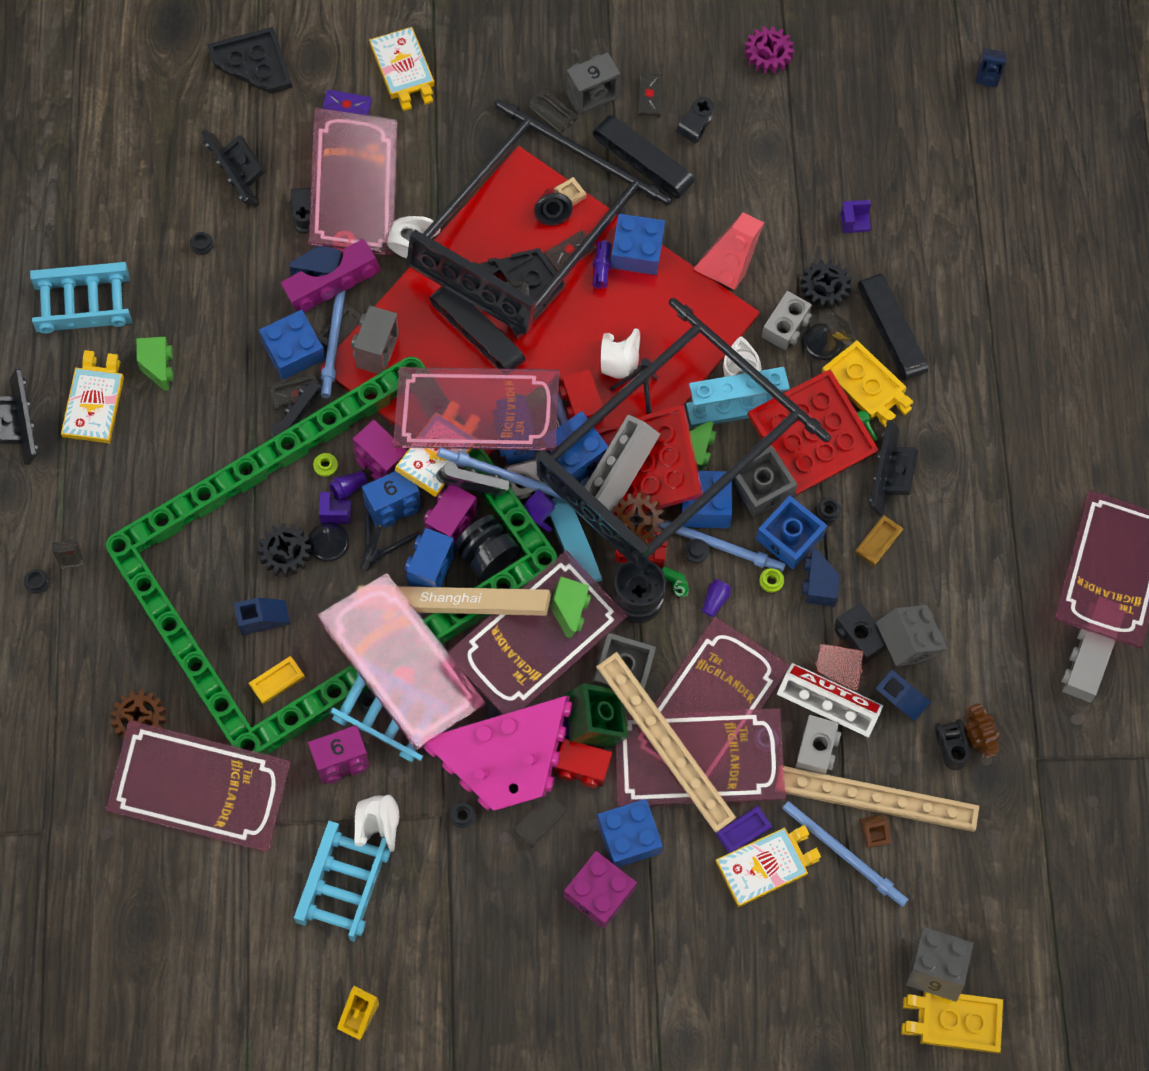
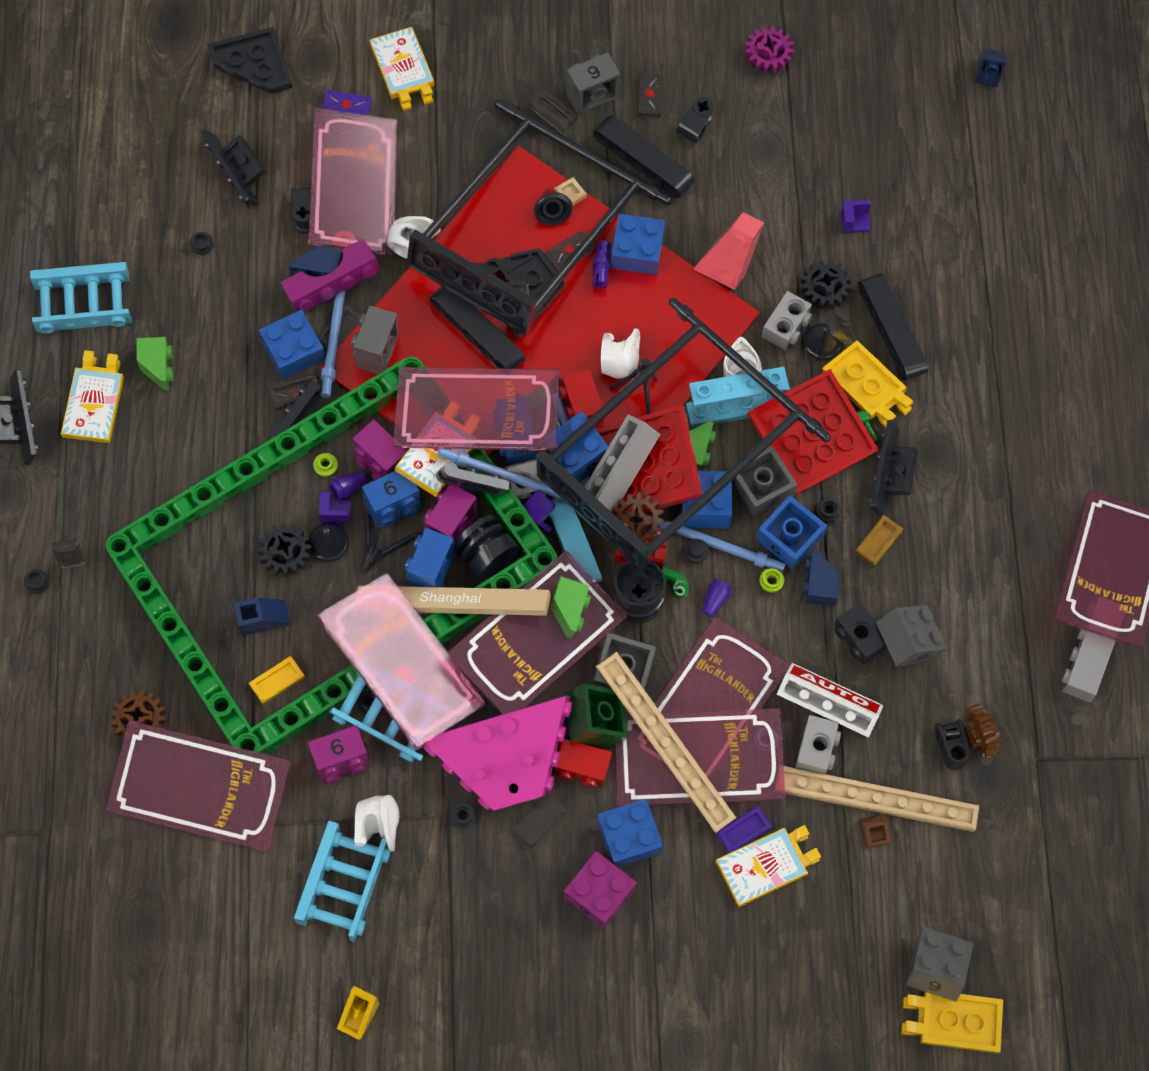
(840, 665): clear red piece -> none
(884, 886): medium blue bar -> none
(903, 695): dark blue slope -> none

